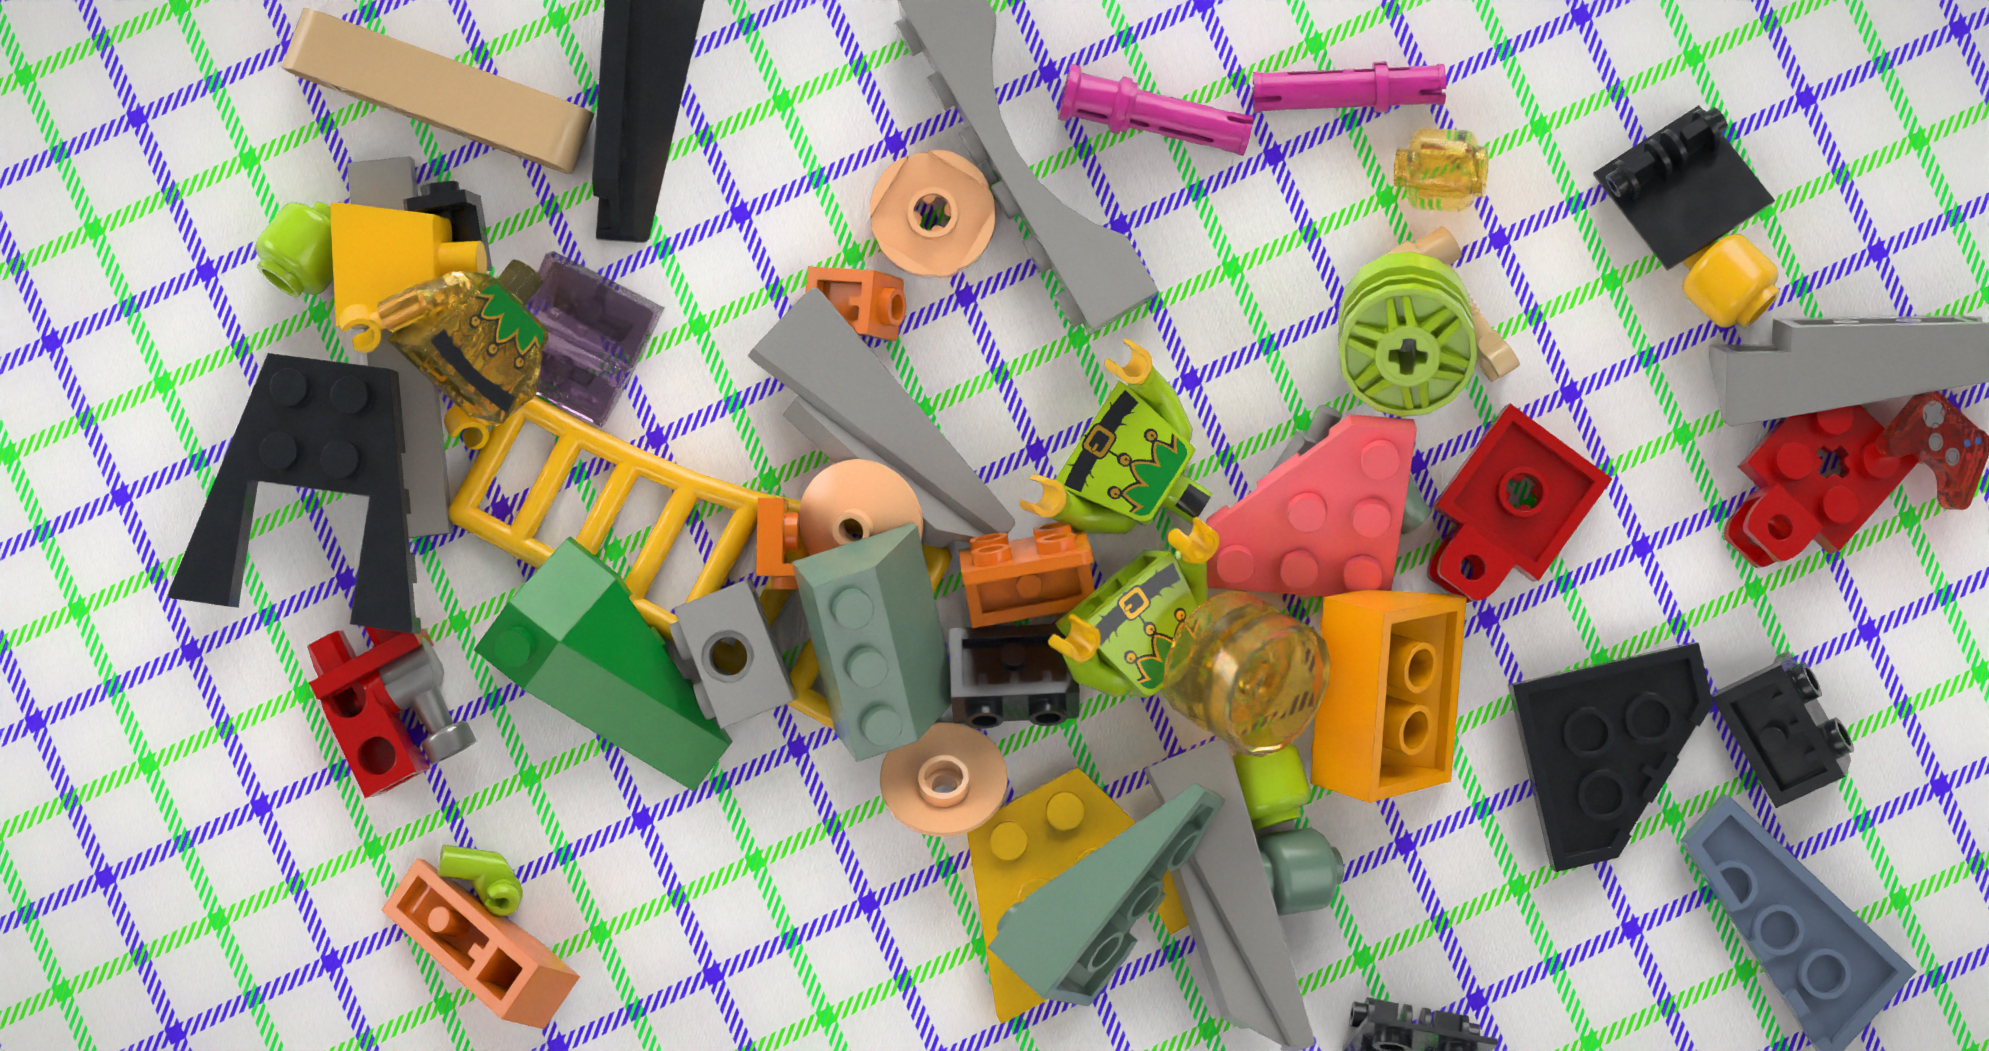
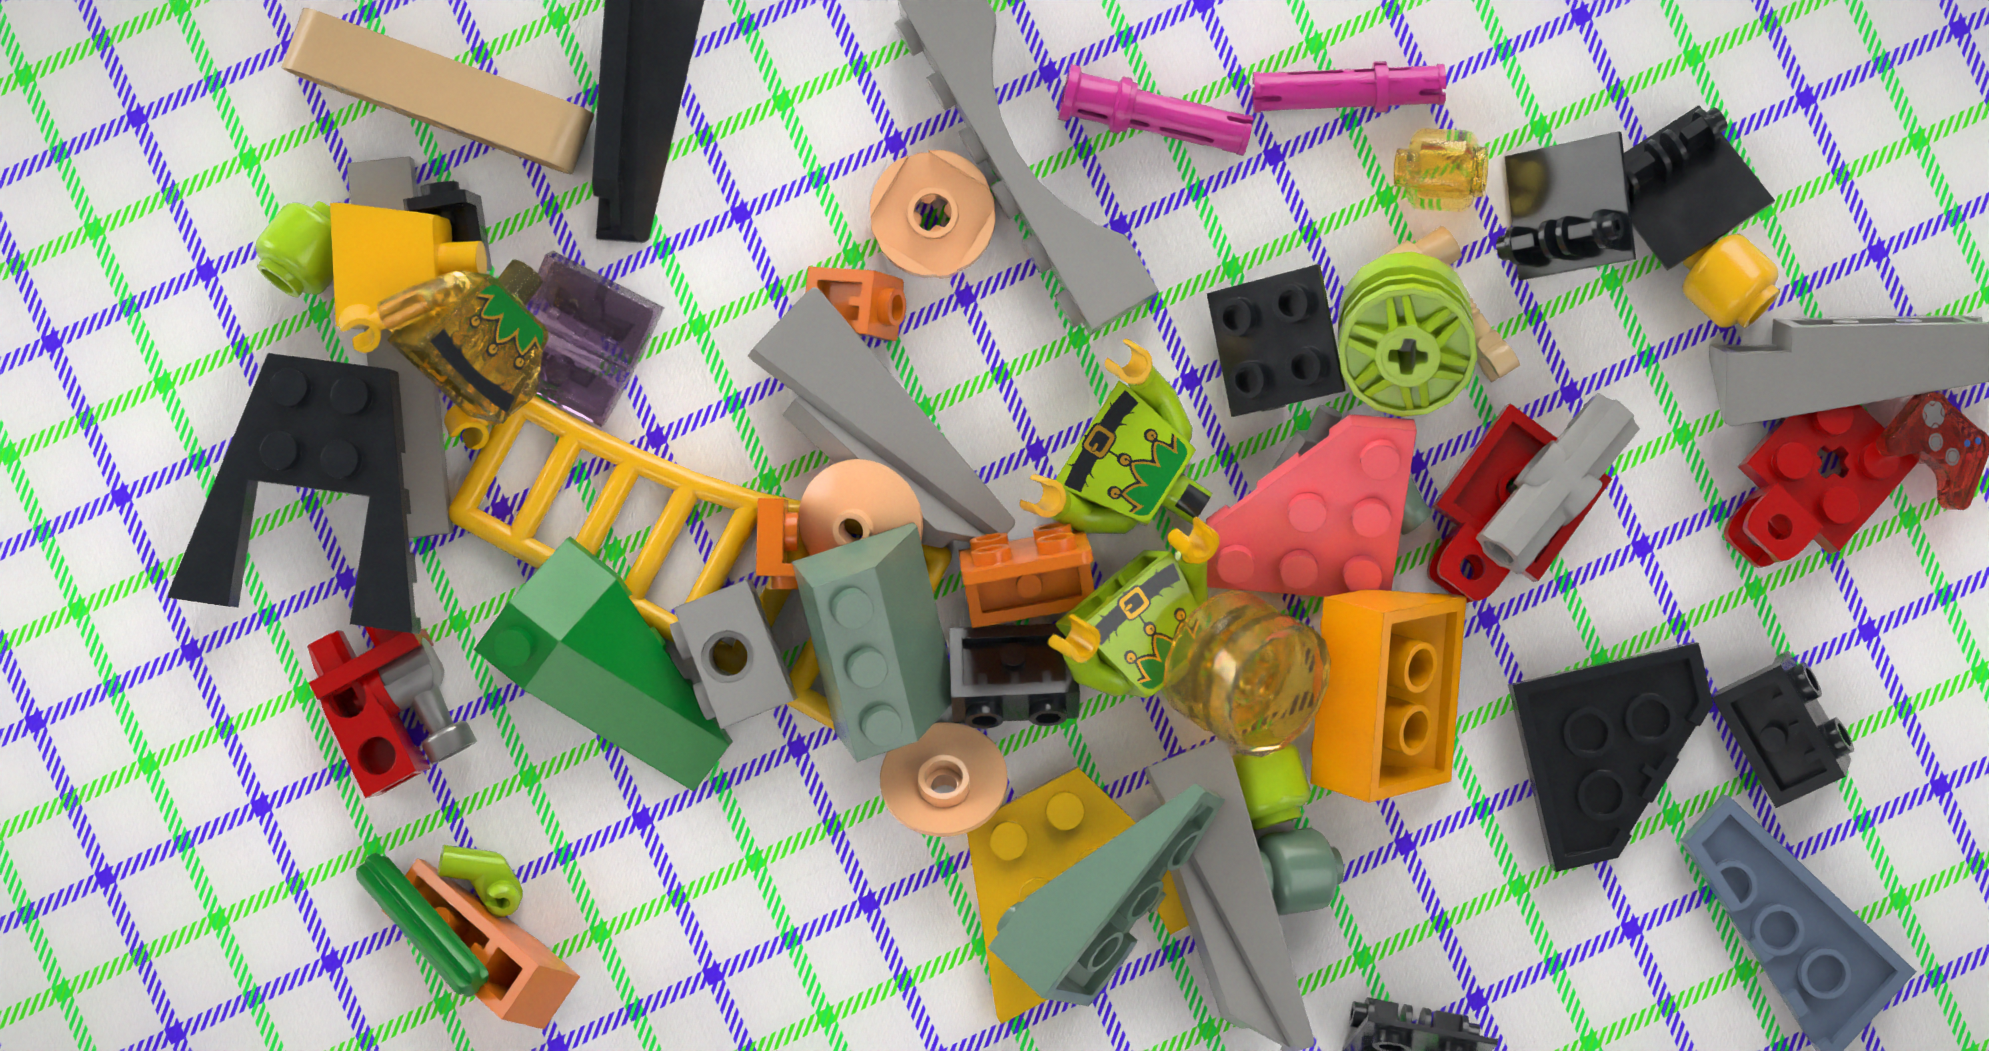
(422, 925): none -> green axle
(1276, 341): none -> black hinge
(1558, 483): none -> light grey piece
(1568, 208): none -> black hinge

